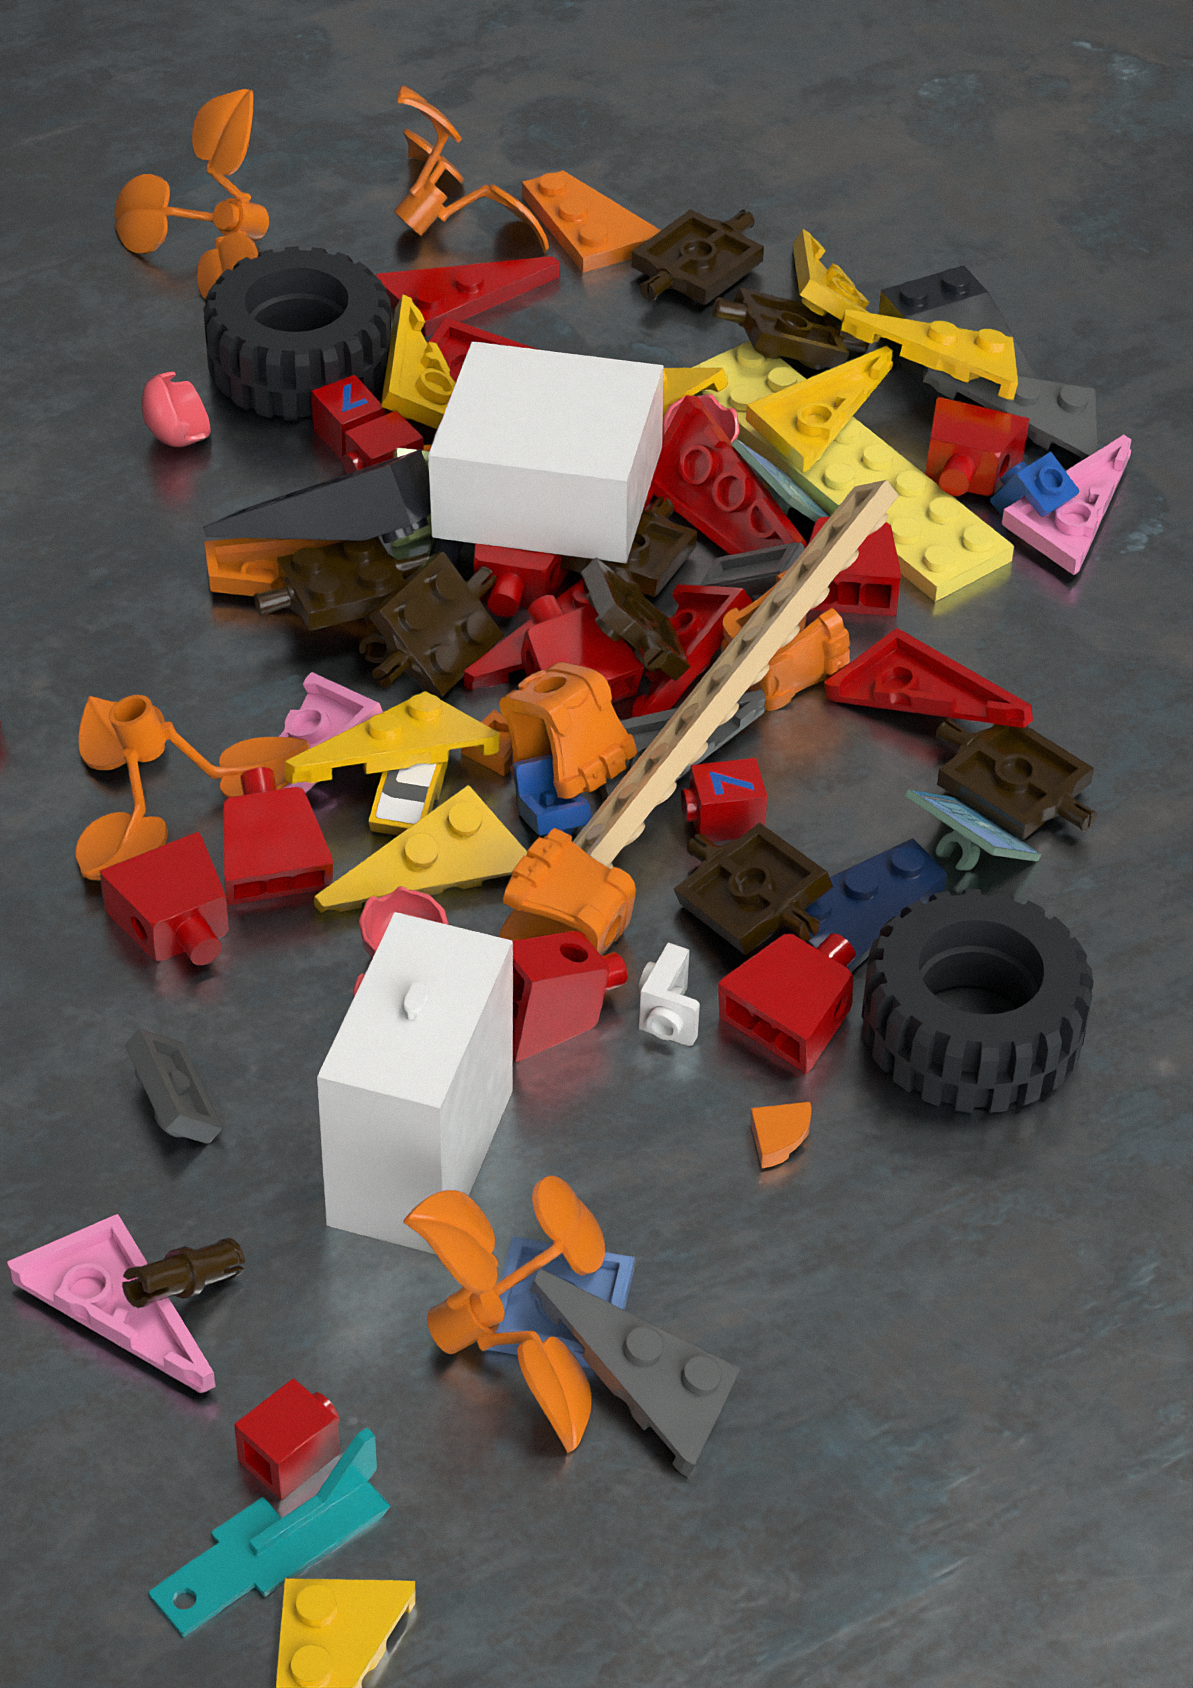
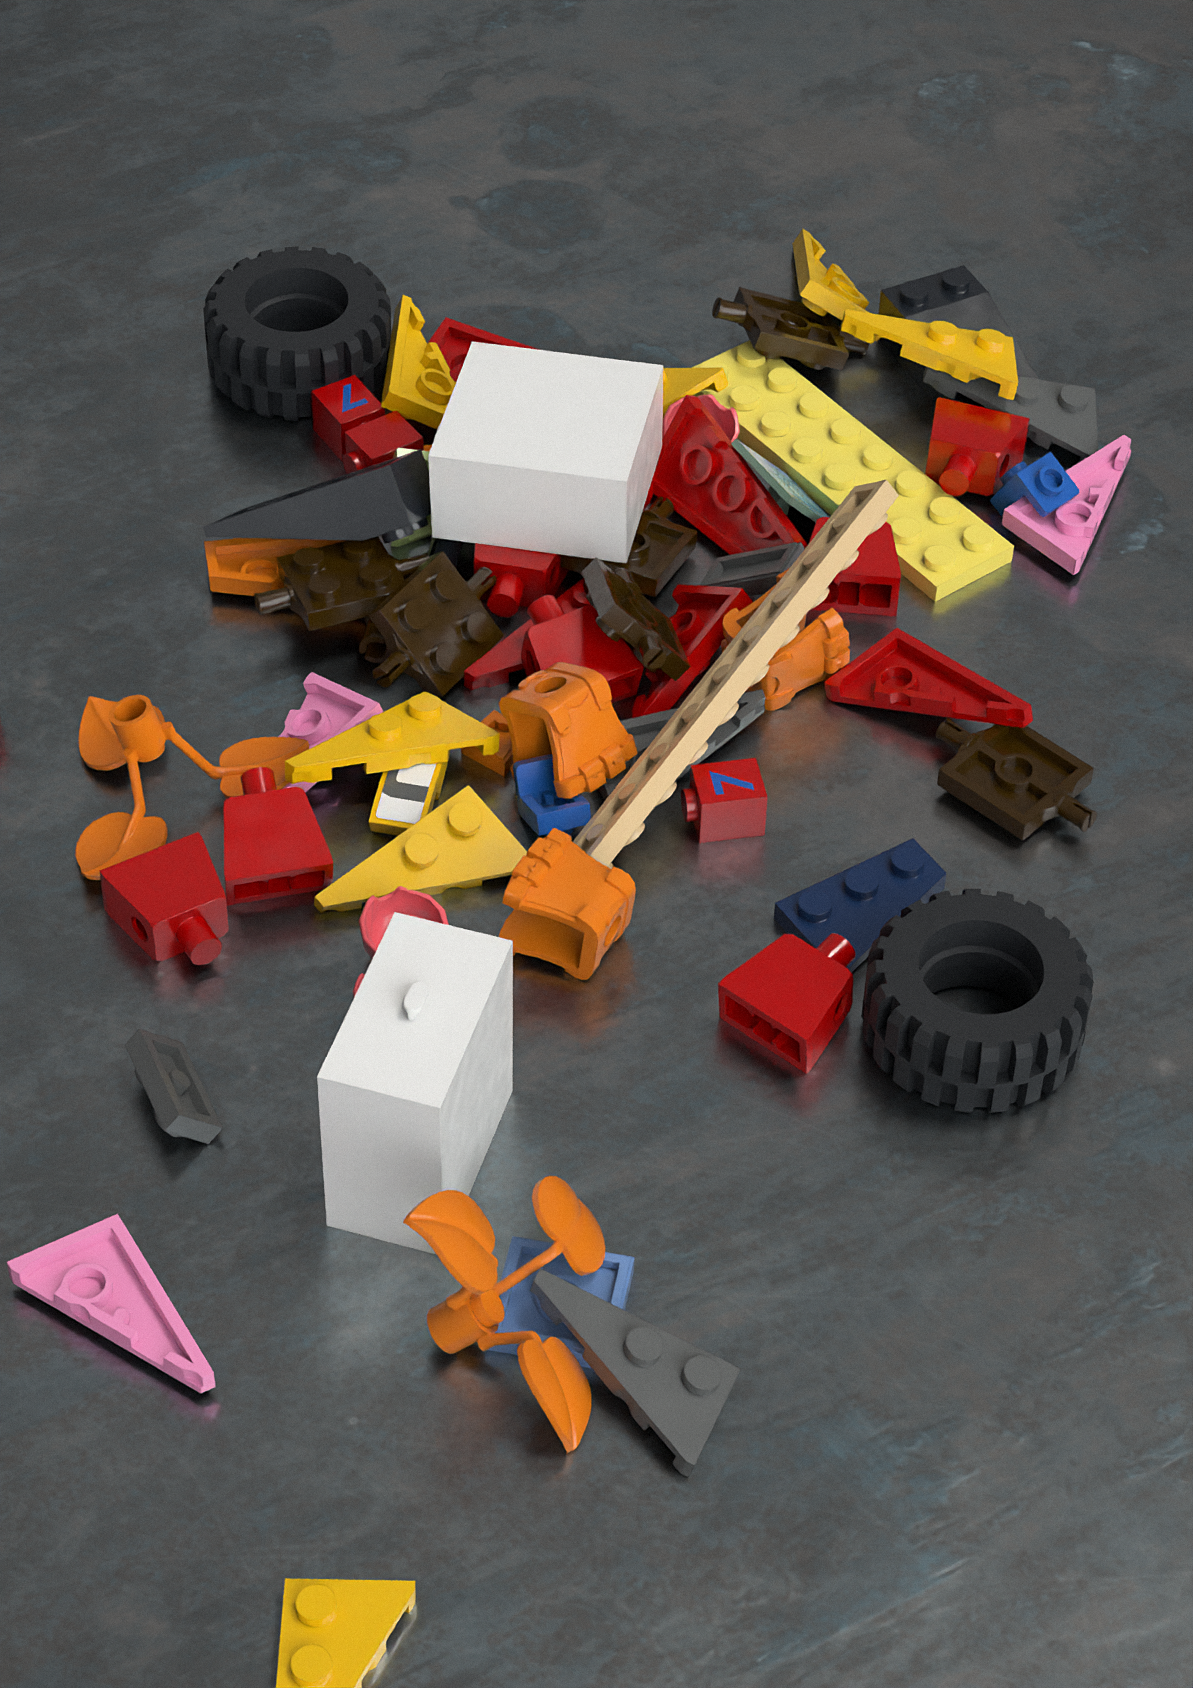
(174, 411): coral hair -> none
(183, 1272): dark brown pin -> none
(222, 139): orange plant -> none
(263, 1548): teal piece -> none
(288, 1438): red brick -> none
(425, 200): orange plant -> none
(466, 289): red wing -> none
(559, 989): red torso -> none
(585, 221): orange wing -> none
(662, 1002): white bracket -> none
(697, 256): dark brown plate -> none
(753, 888): dark brown plate -> none
(779, 1130): orange tile -> none
(813, 412): yellow wing -> none
(970, 831): piece -> none

